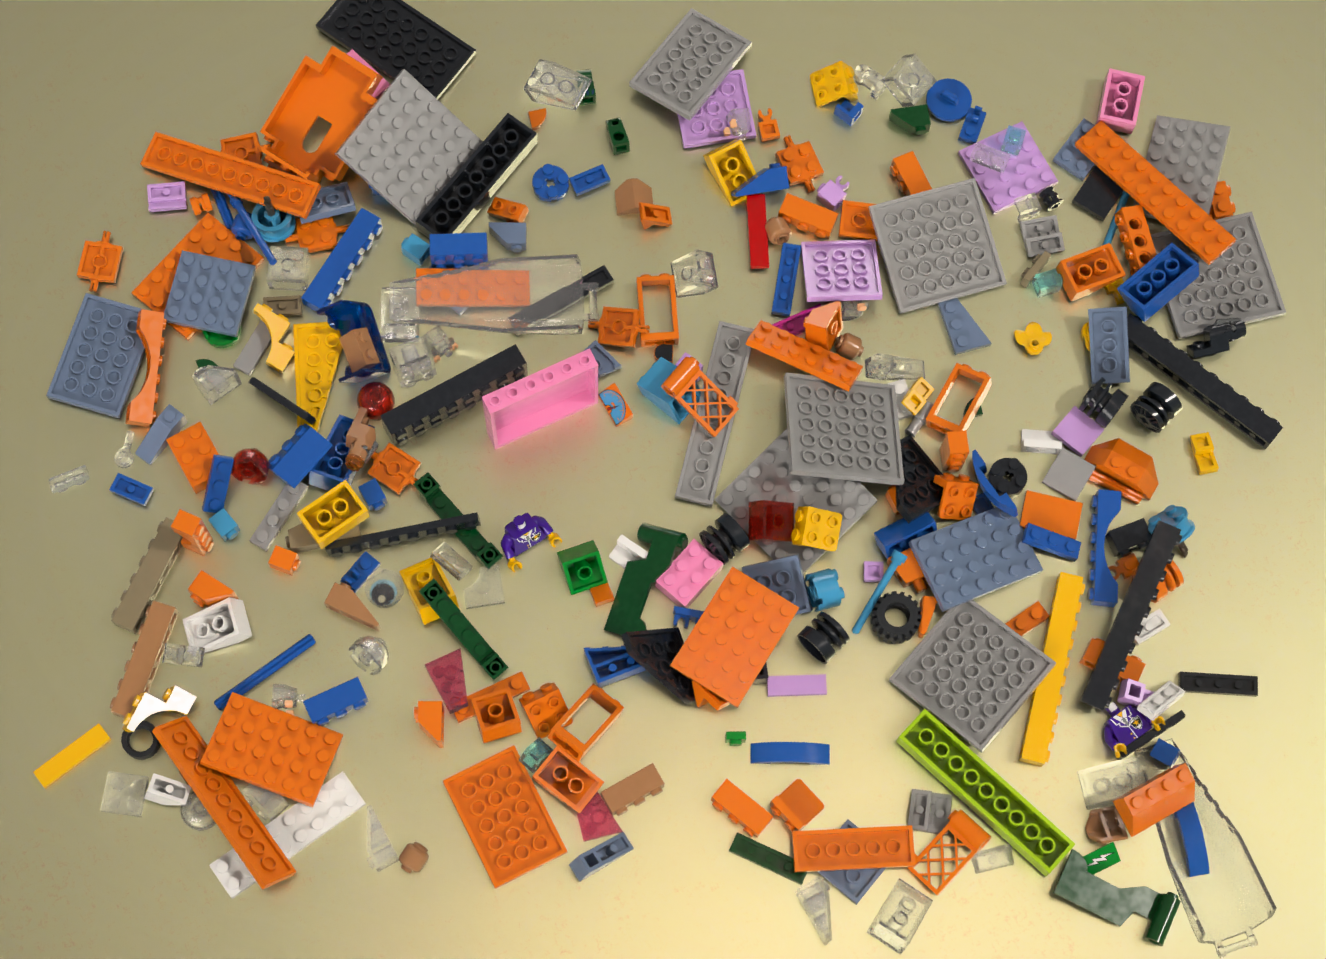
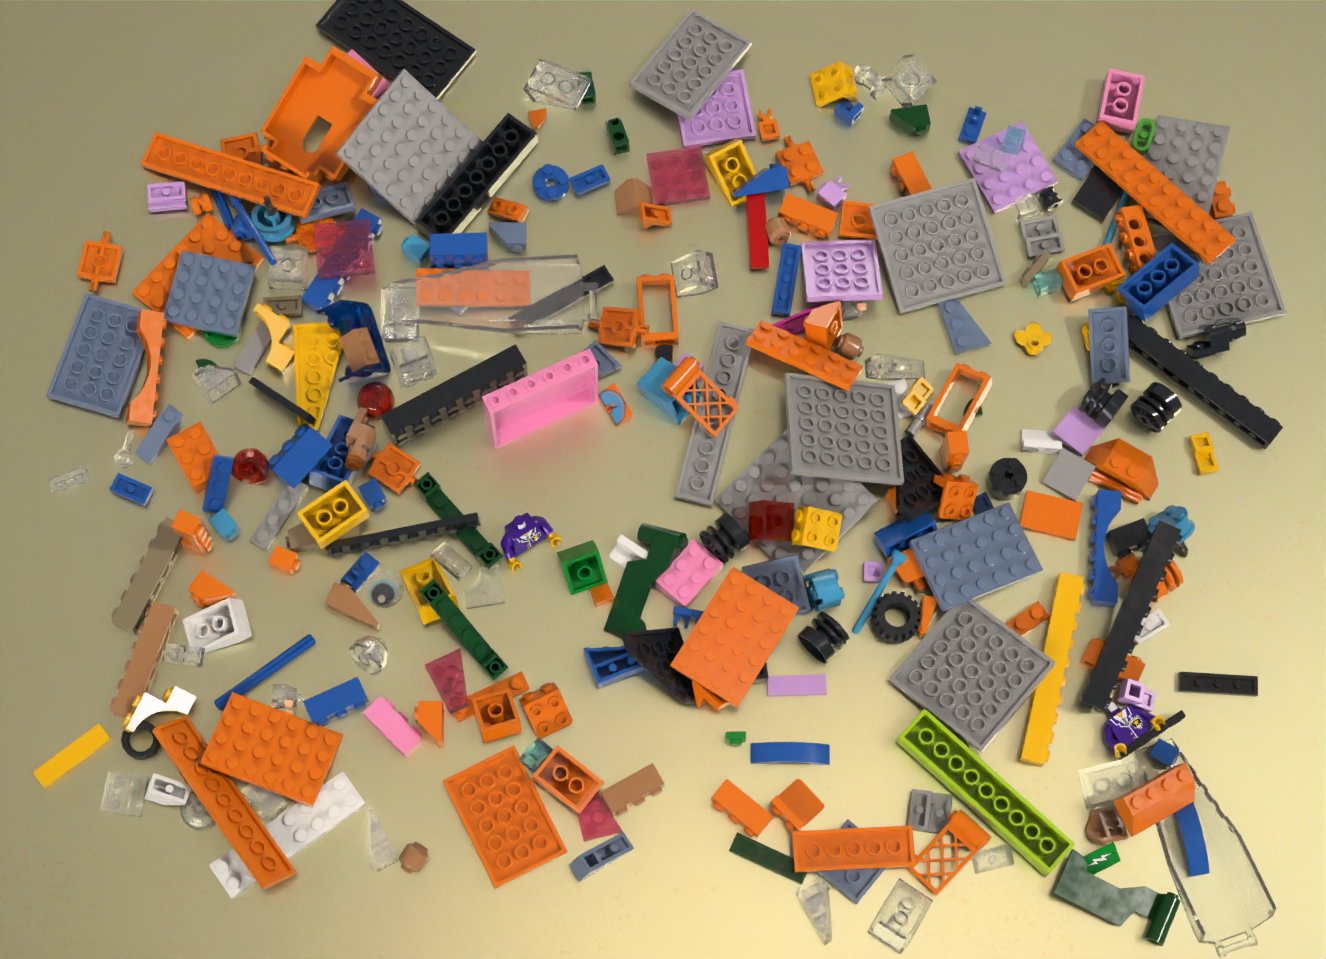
(344, 249): none -> clear pink plate
(393, 725): none -> bright pink brick
(440, 343): clear piece -> none
(570, 743): orange window -> none
(678, 176): none -> clear pink plate
(739, 123): clear piece -> none
(948, 100): blue shield -> none
(1002, 502): blue slope -> none
(1051, 542): blue plate -> none
(1143, 137): none -> bright green plate
(1160, 700): white tile -> none

